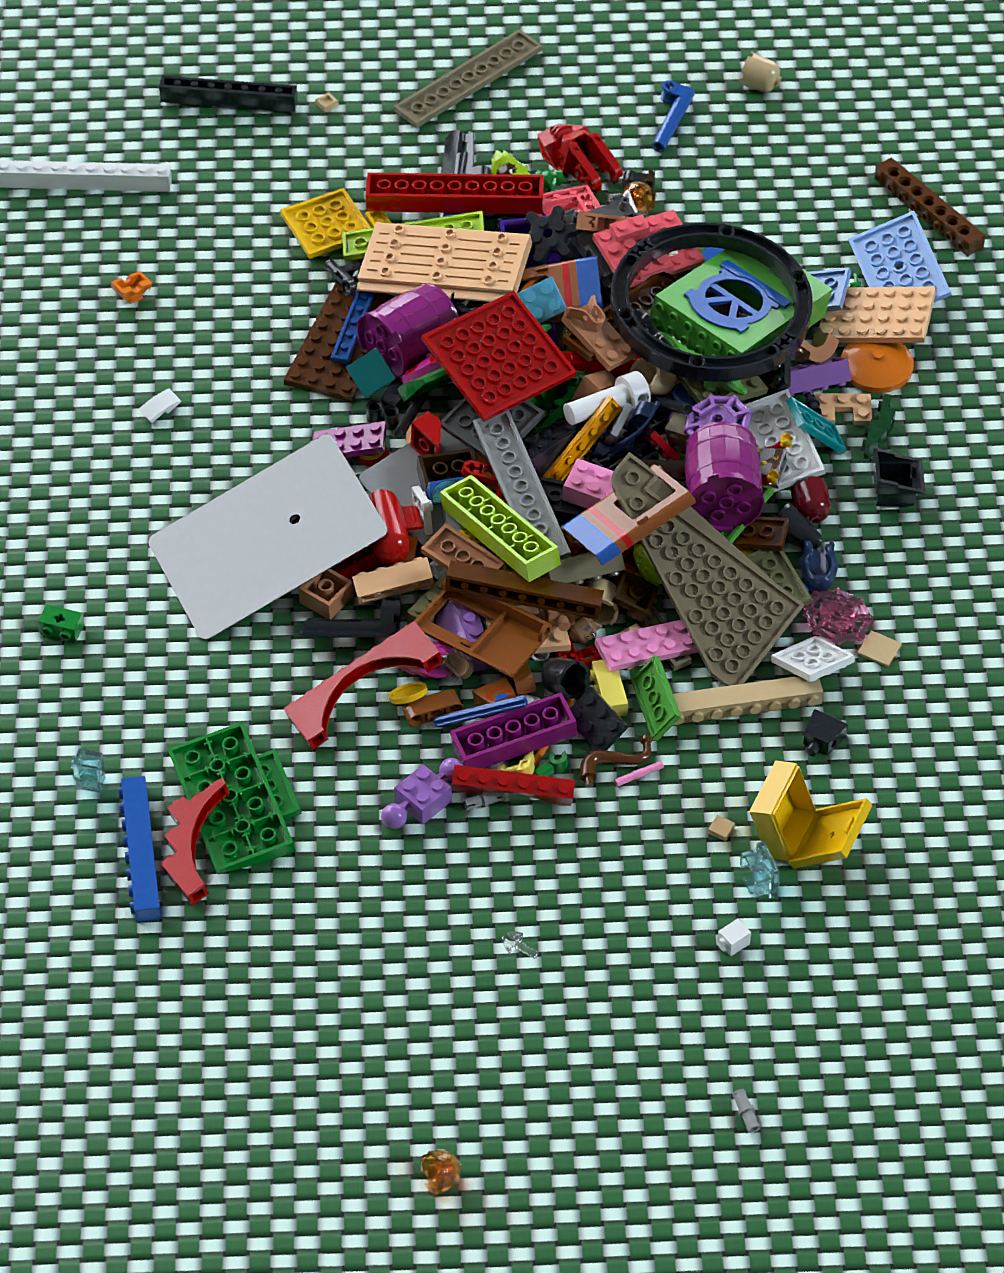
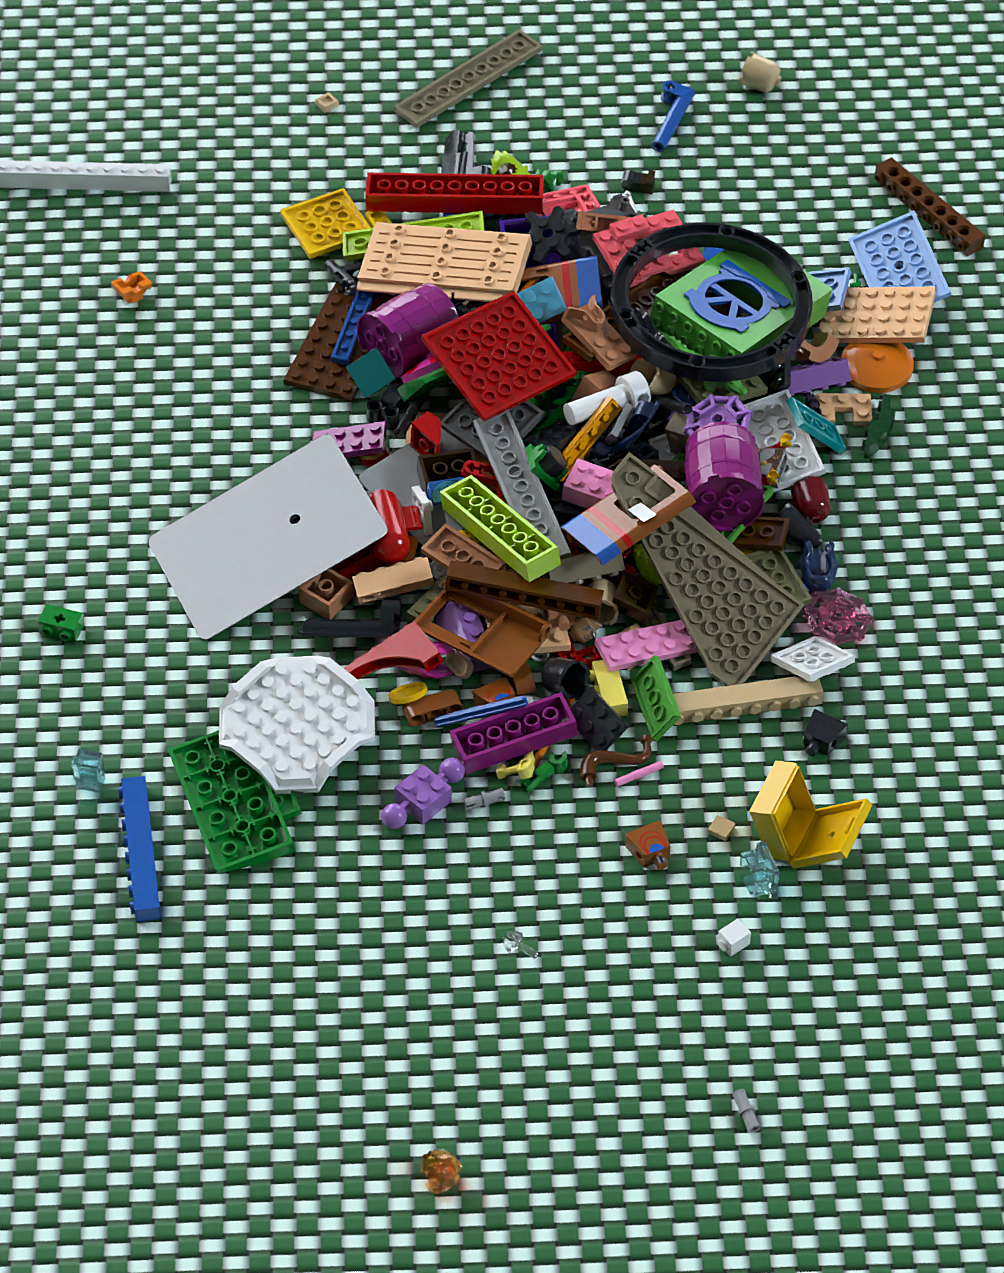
(159, 404): white slope -> none
(182, 839): arch -> none
(228, 93): black brick -> none
(296, 720): none -> white plate
(544, 788): red arch -> none
(547, 464): none -> piece
(563, 150): red connector -> none
(642, 196): clear orange cylinder -> none
(642, 512): none -> white sticker
(649, 845): none -> dark orange torso
(656, 440): red plate -> none
(879, 648): tan piece -> none
(896, 478): black piece -> none

